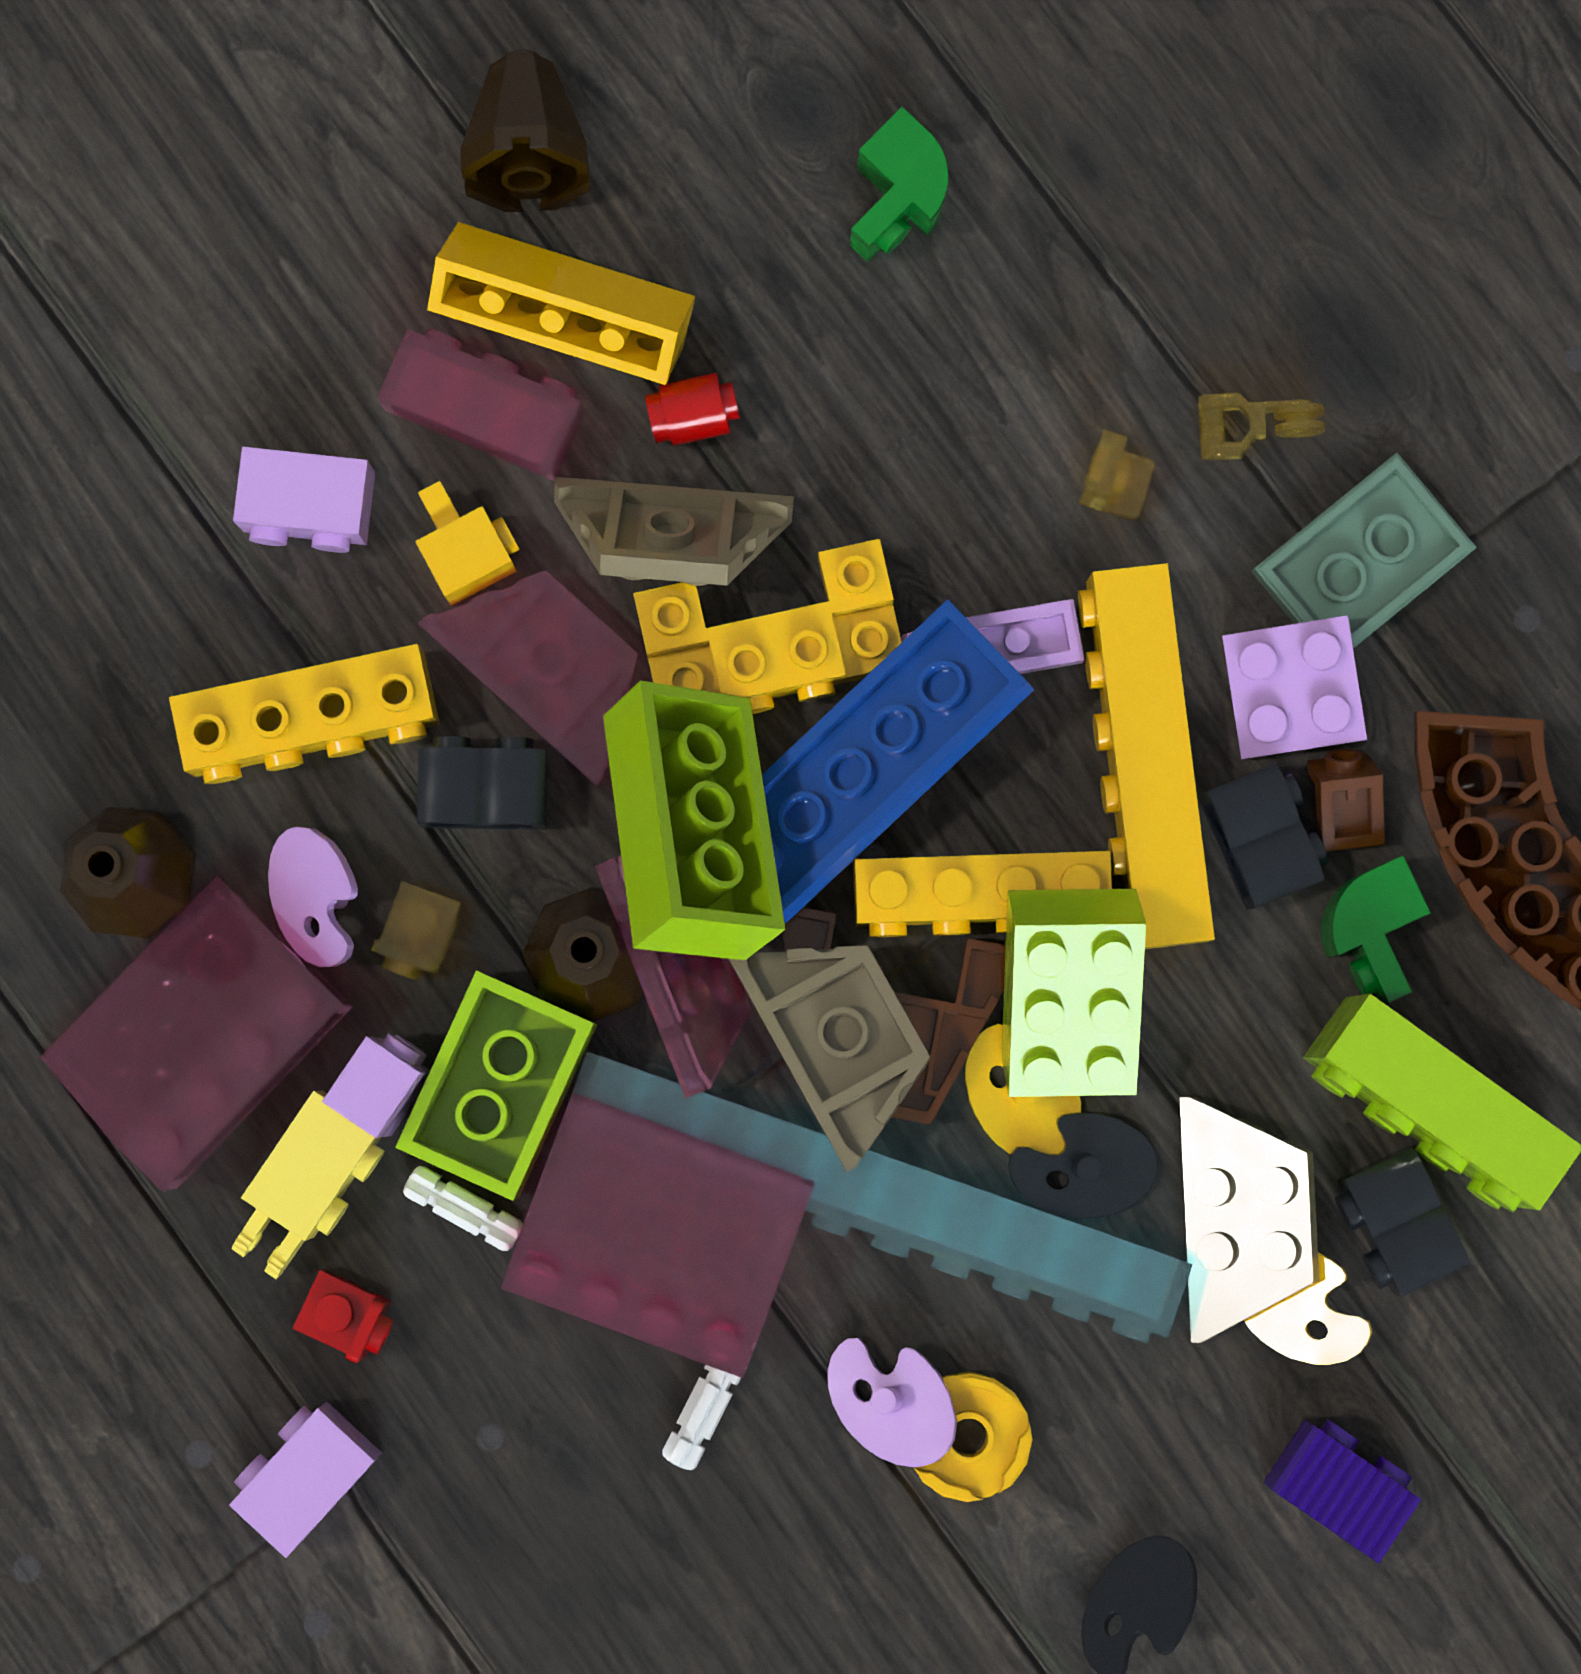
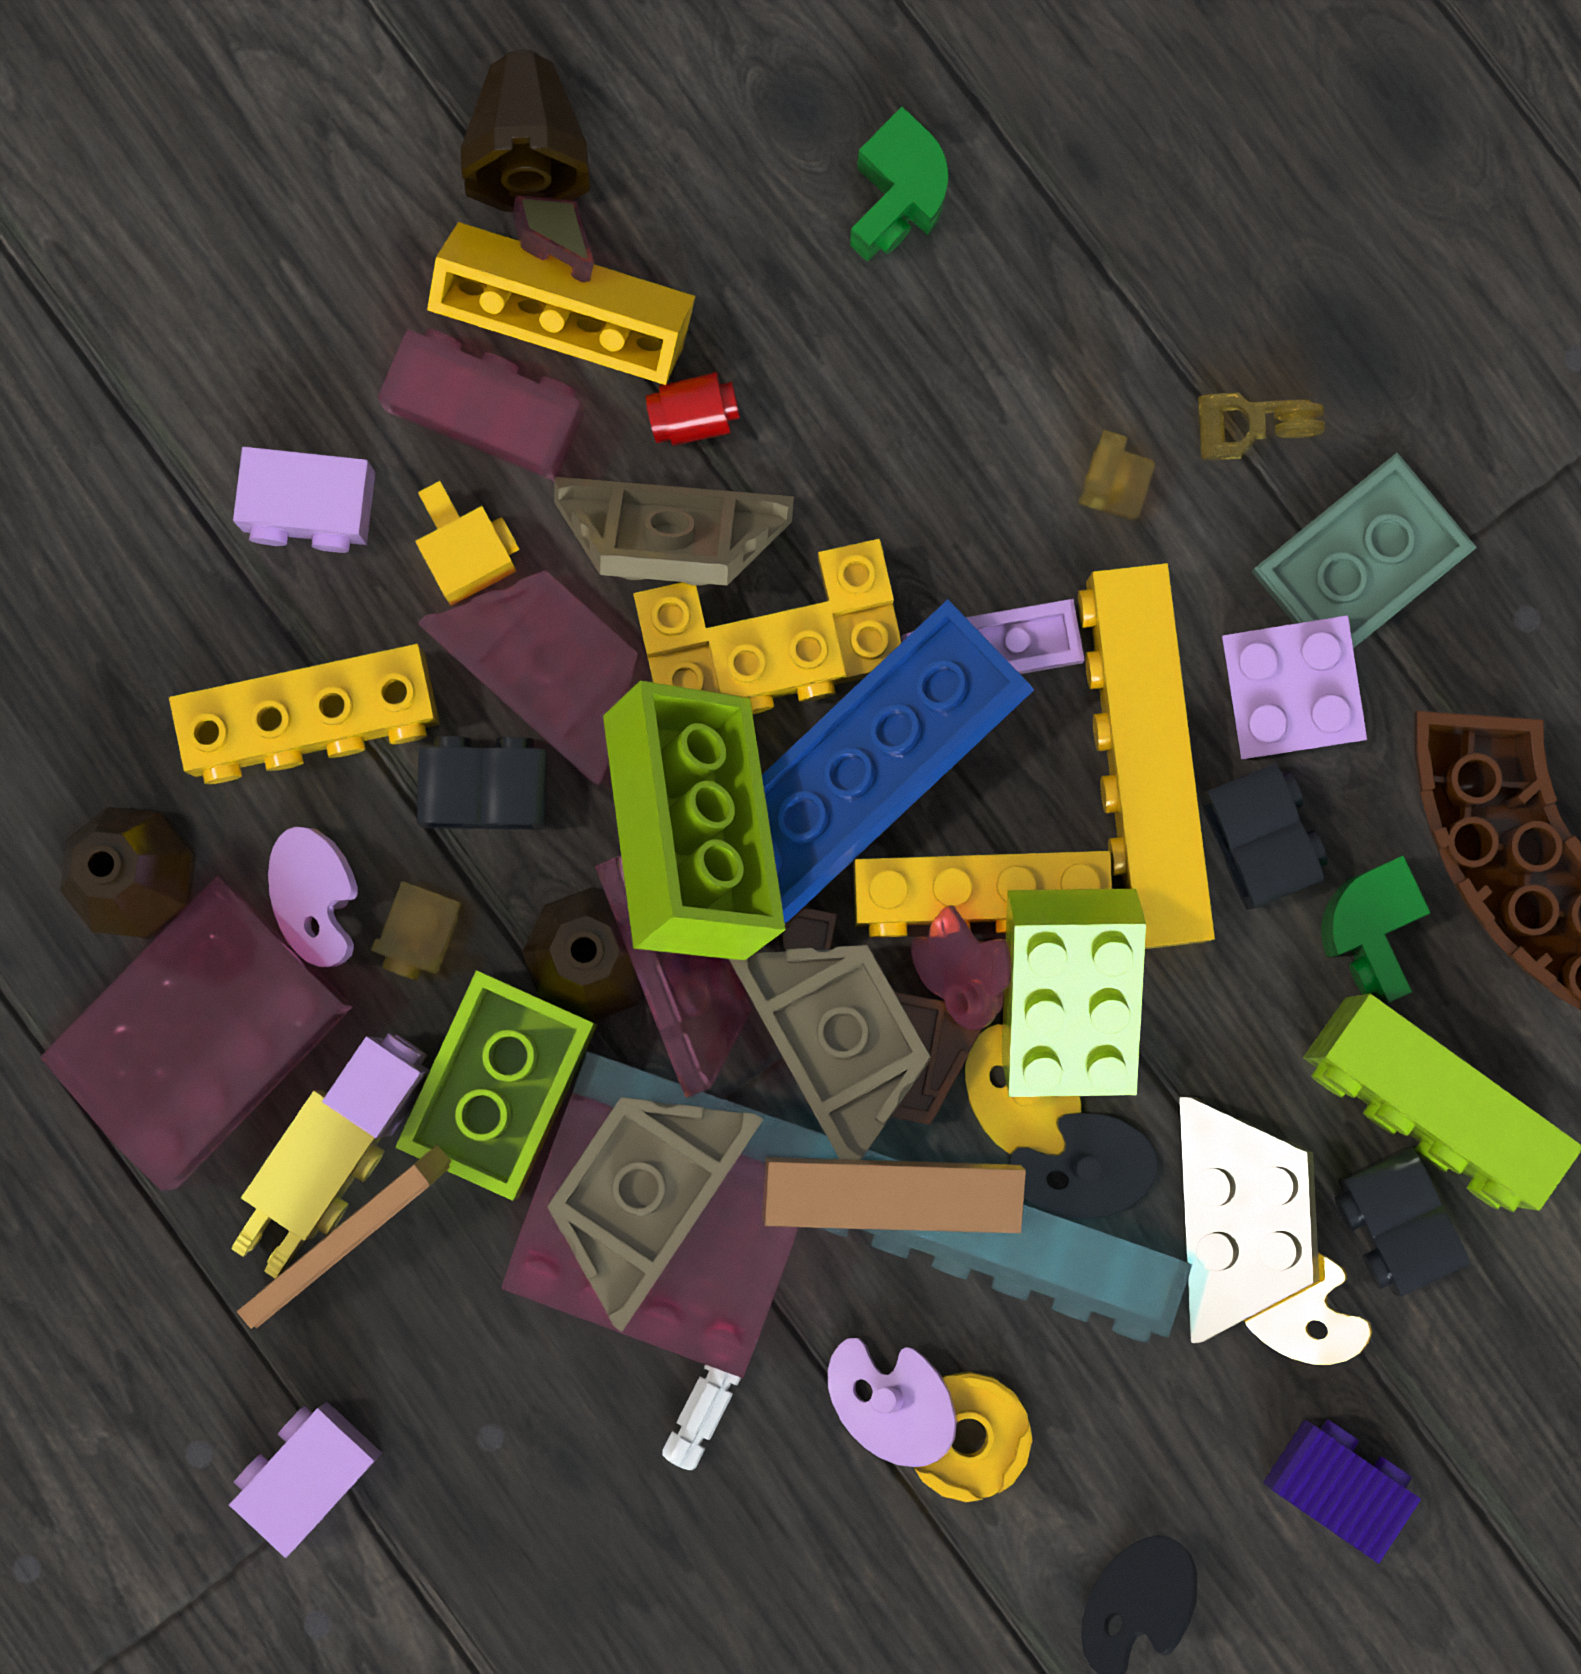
(344, 1316): red bracket -> none
(345, 1237): none -> medium nougat tile
(462, 1208): white axle -> none
(554, 229): none -> tile
(643, 1192): none -> dark tan wing
(893, 1195): none -> medium nougat tile
(962, 970): none -> clear pink plate
(1348, 800): reddish brown bracket -> none

